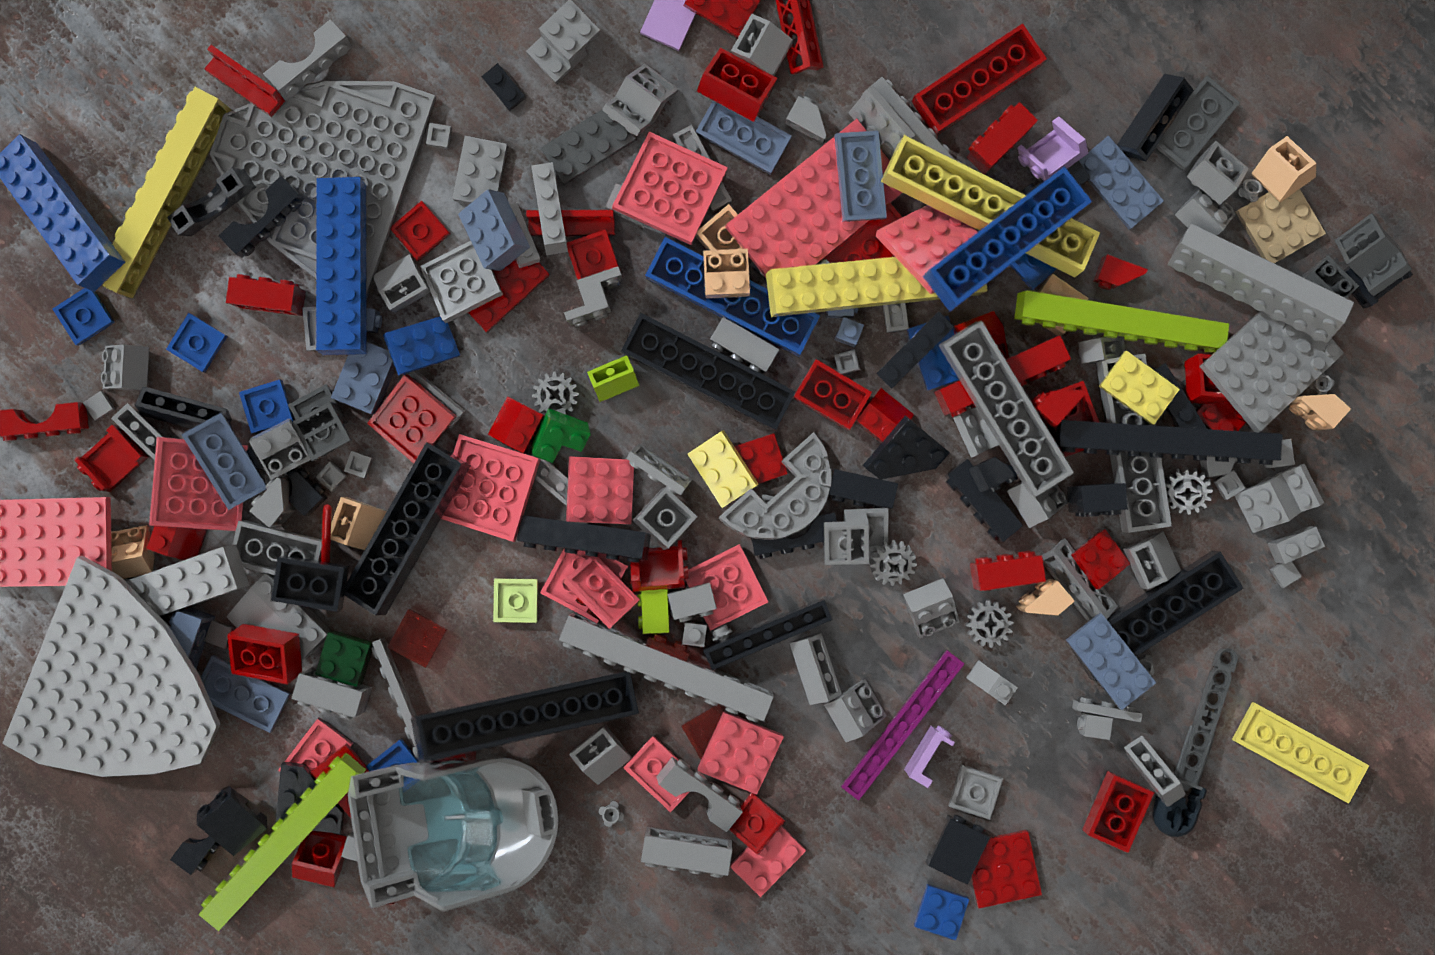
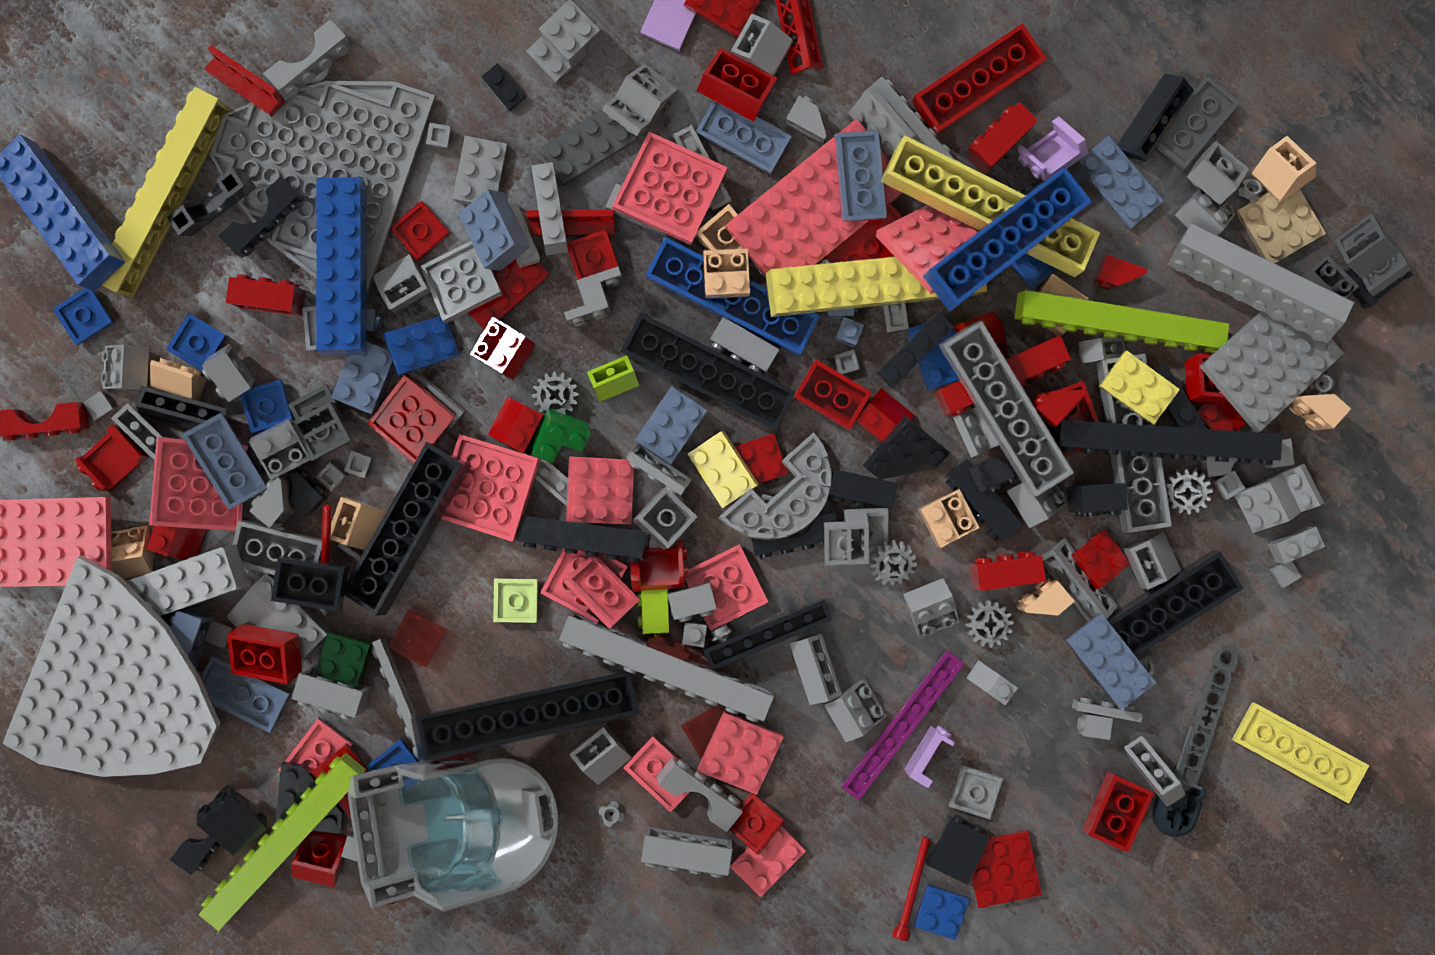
(177, 380): none -> light nougat slope
(228, 373): none -> light grey brick
(502, 348): none -> slope
(671, 425): none -> sand blue brick
(902, 931): none -> red piece
(948, 518): none -> light nougat slope

